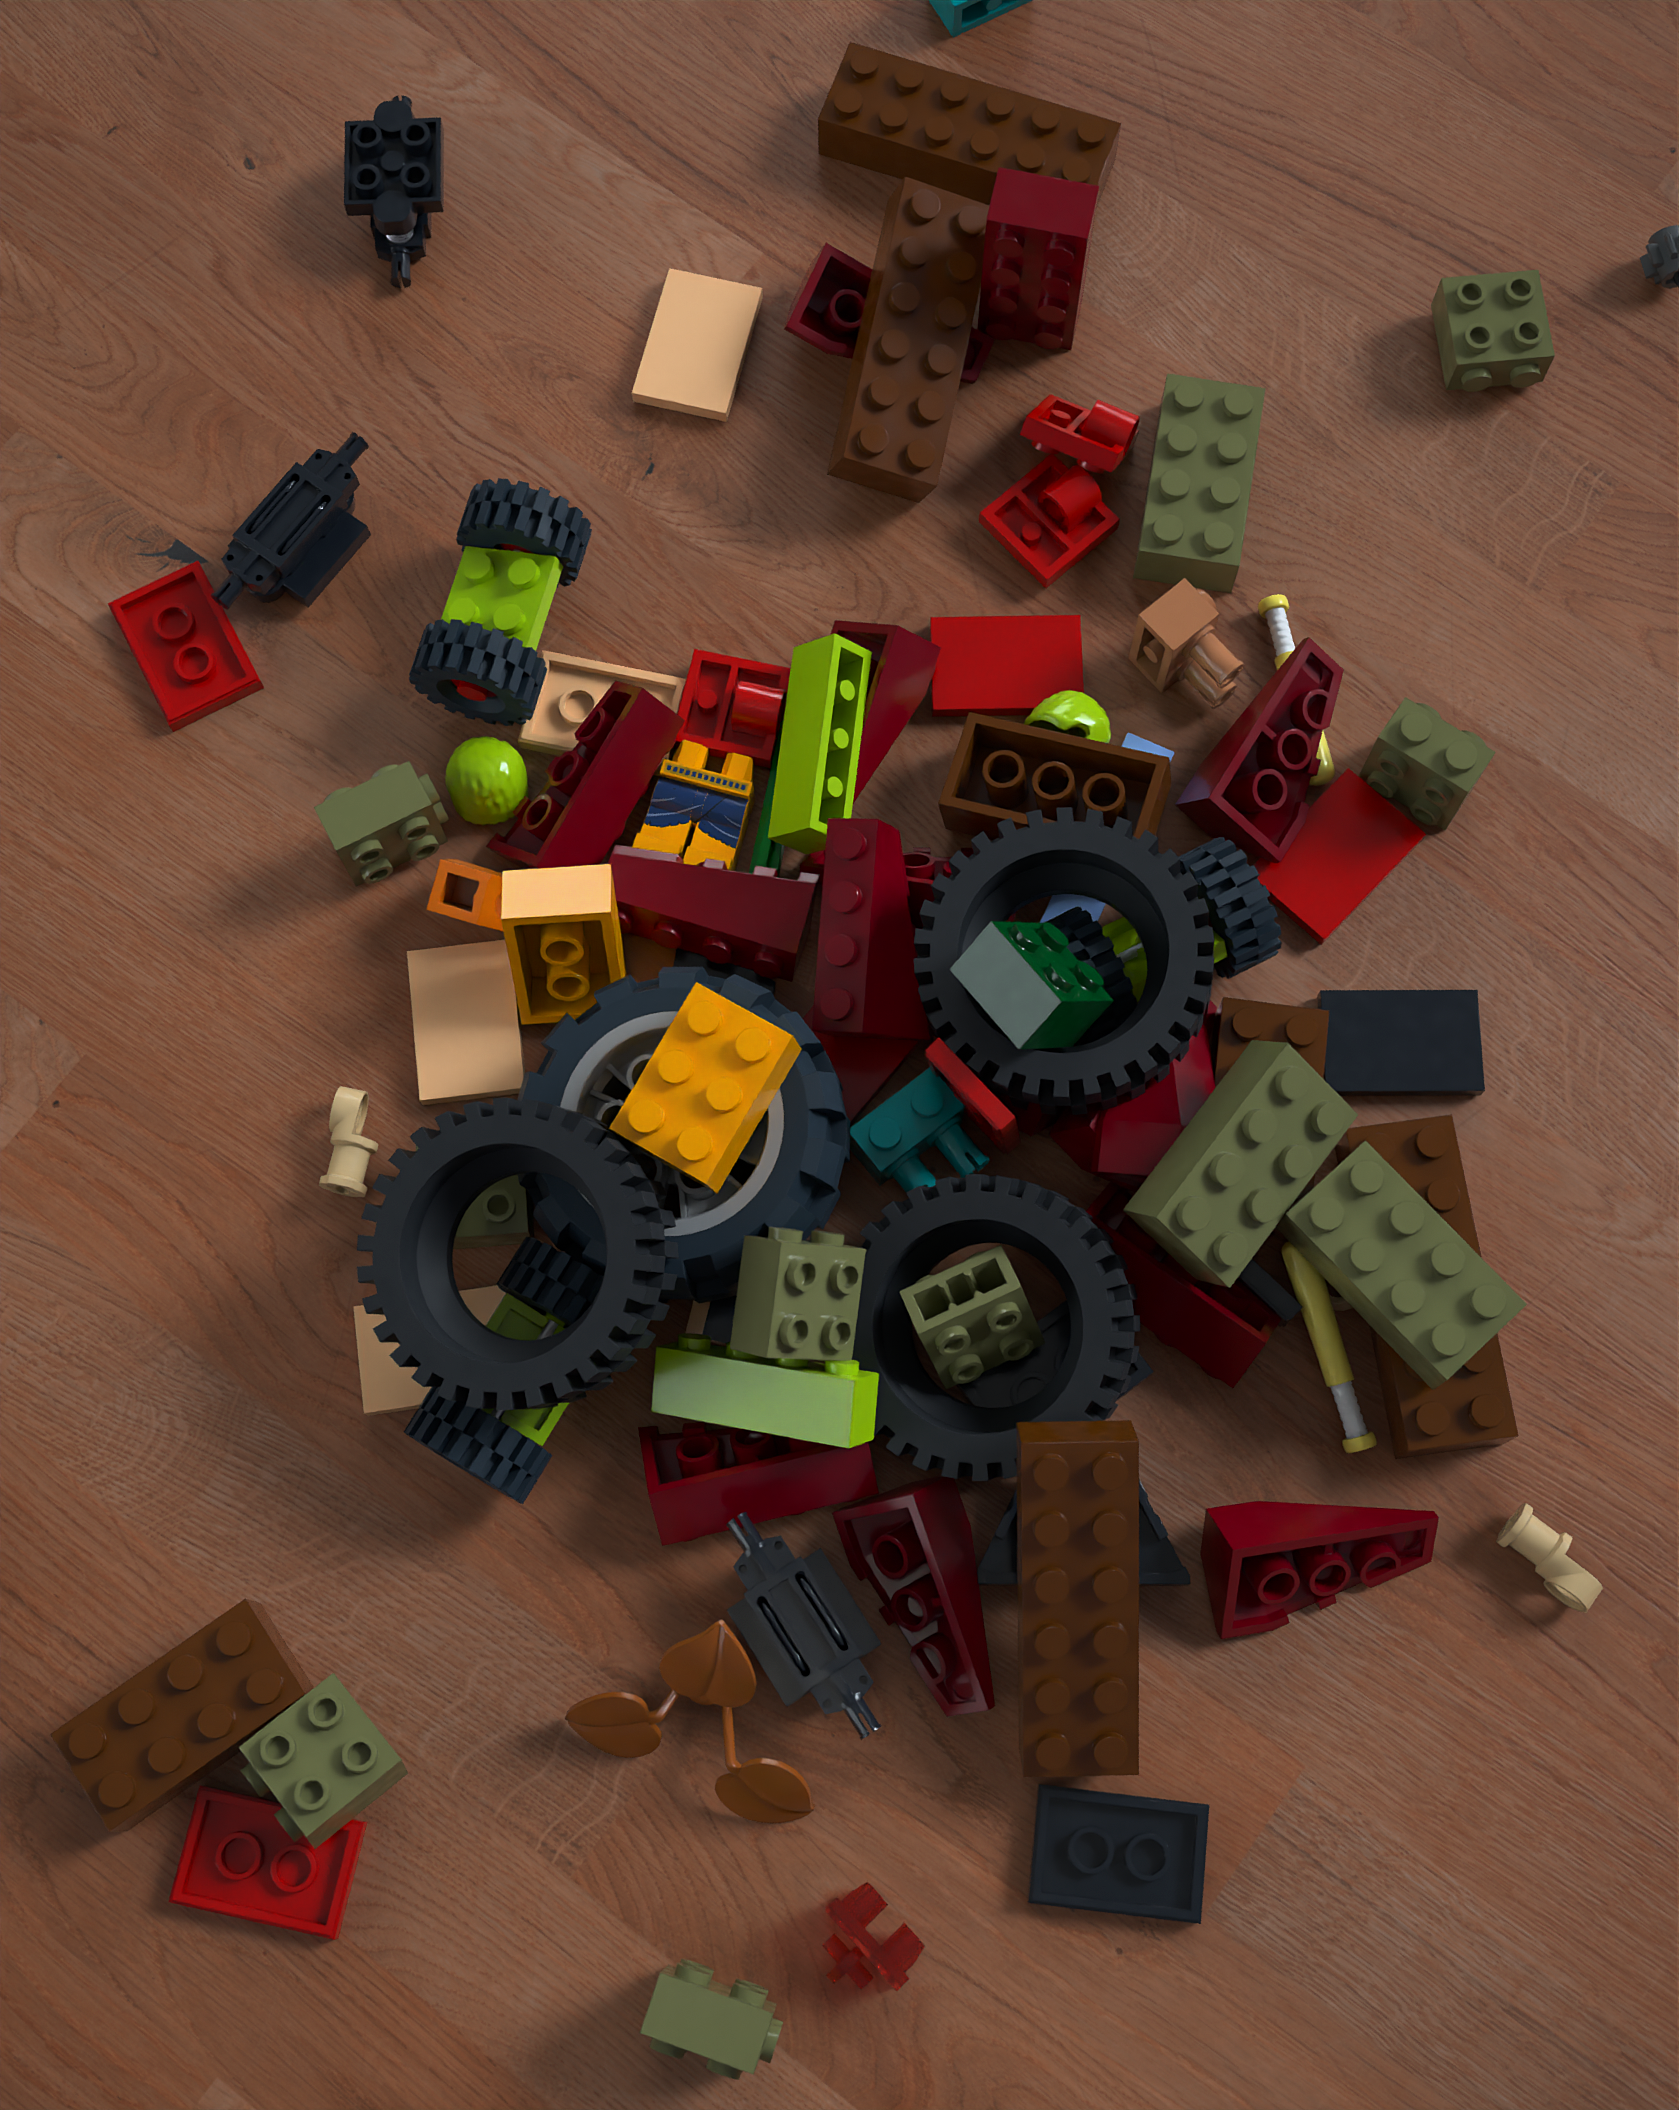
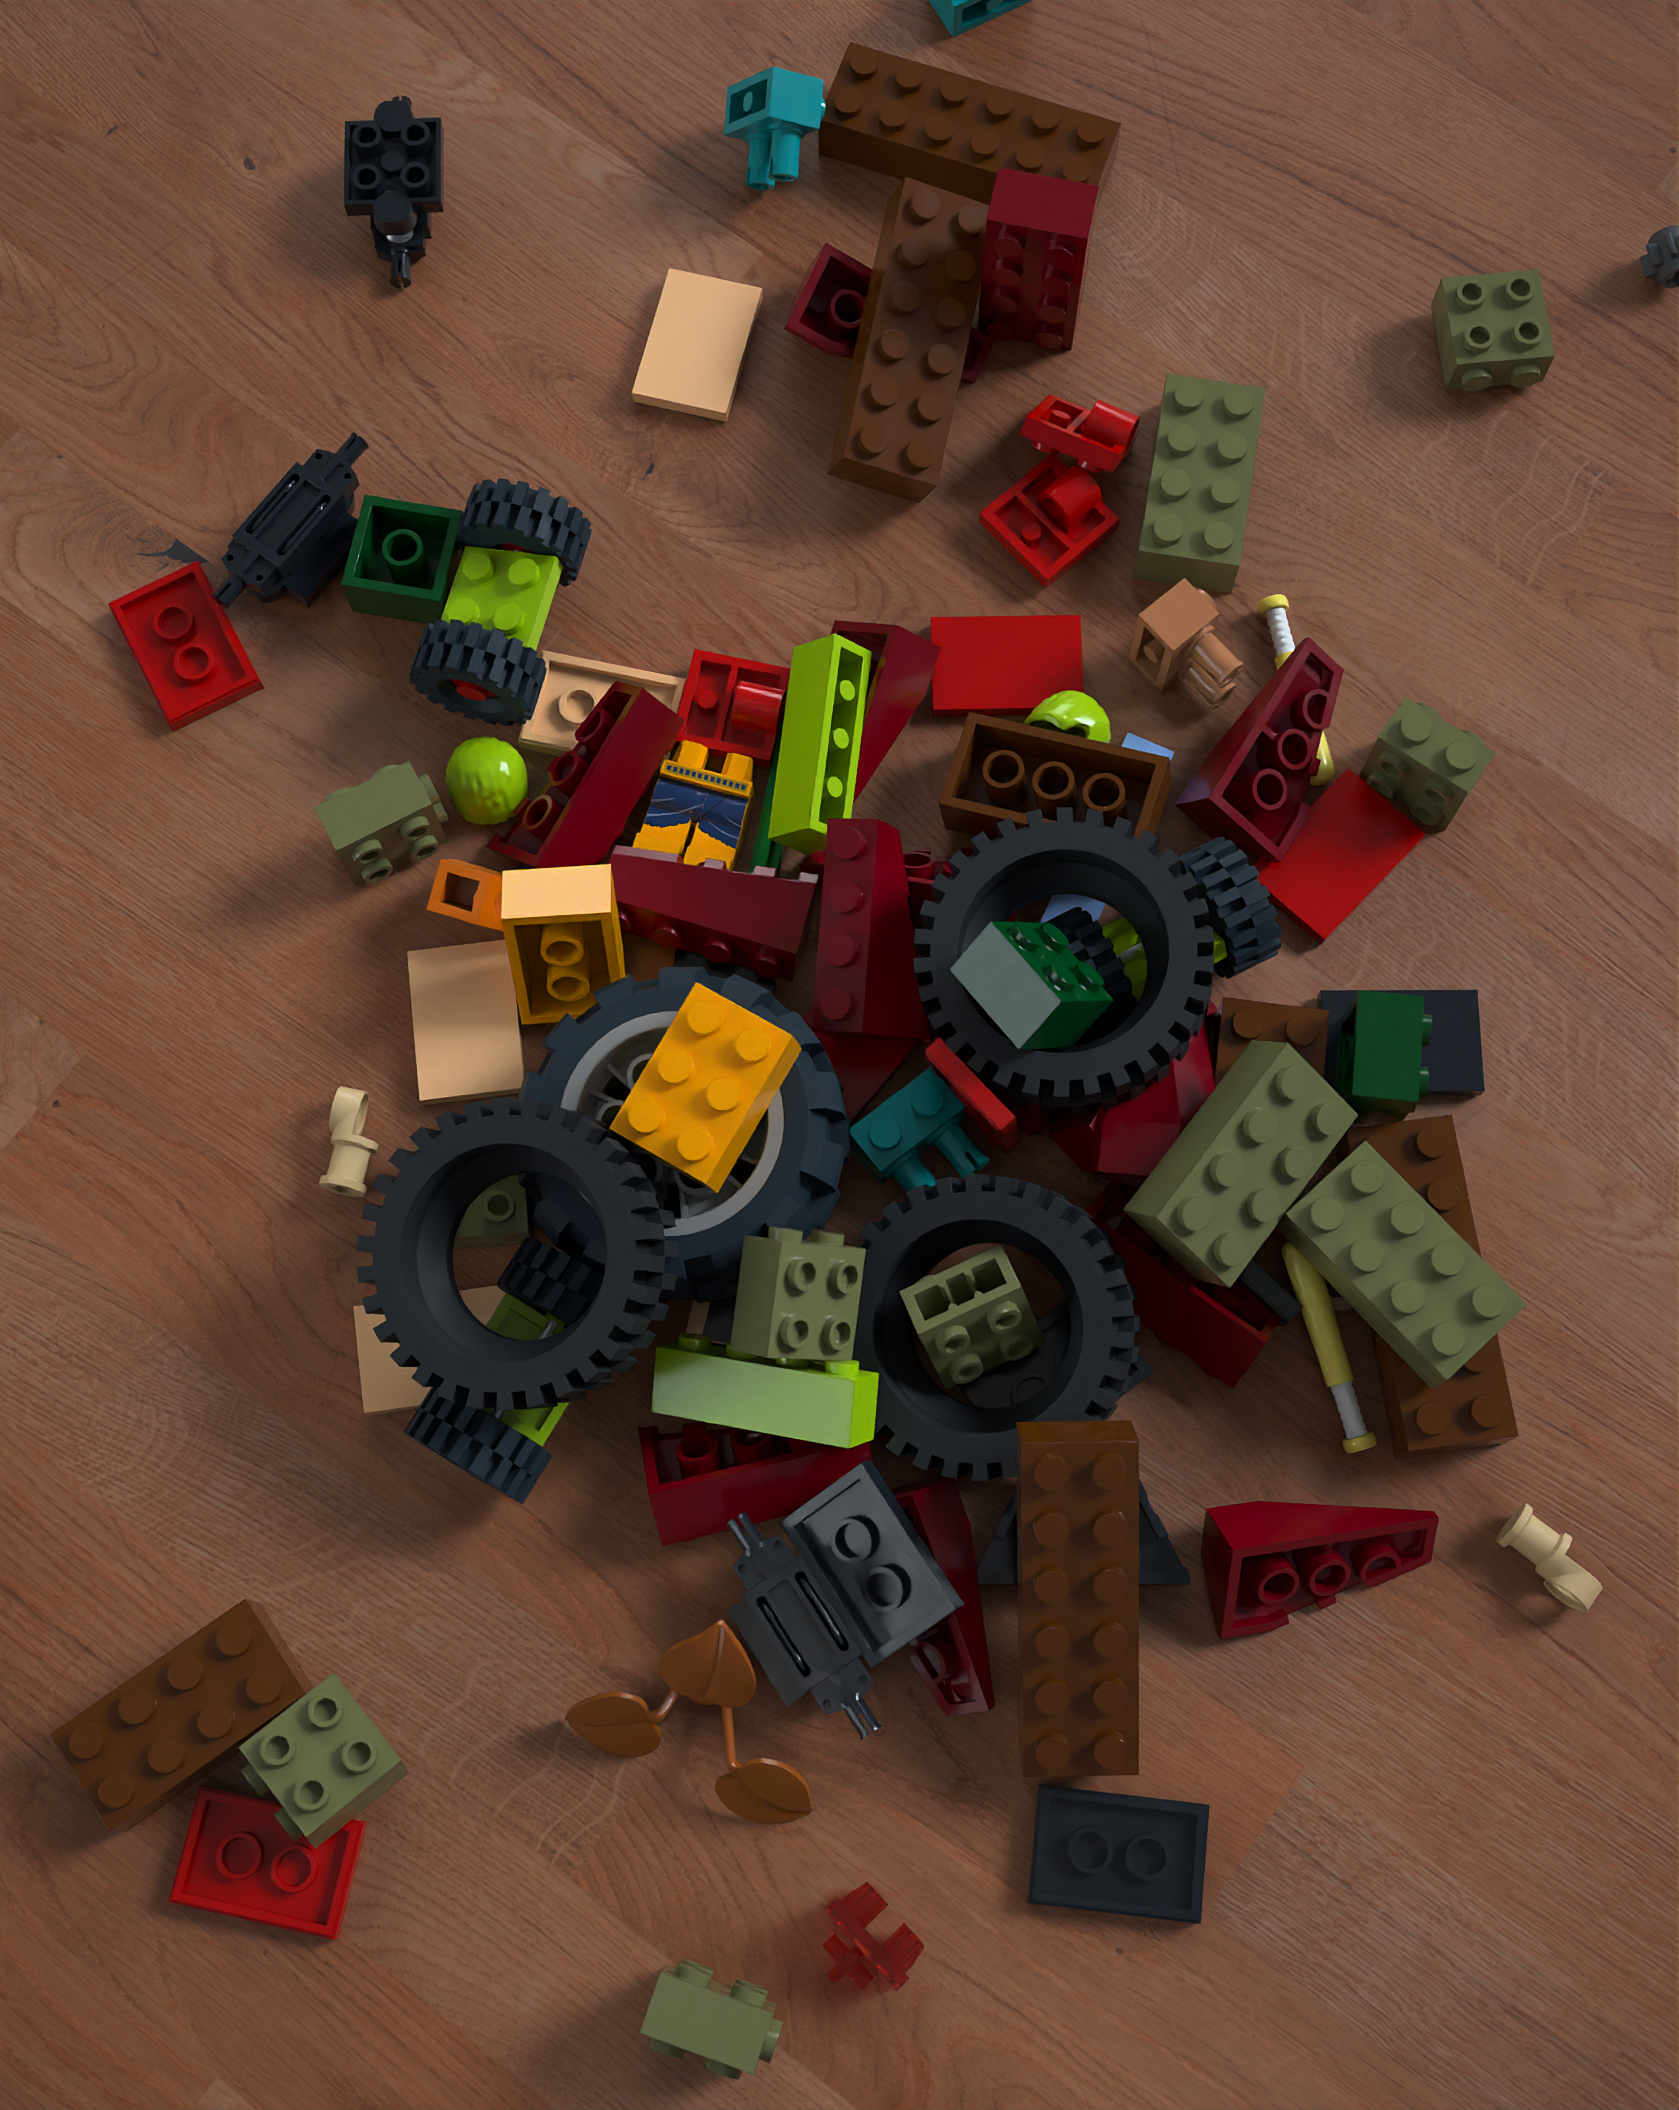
(402, 559): none -> dark green brick
(772, 116): none -> teal brick
(871, 1563): none -> black plate
(1381, 1056): none -> dark green brick

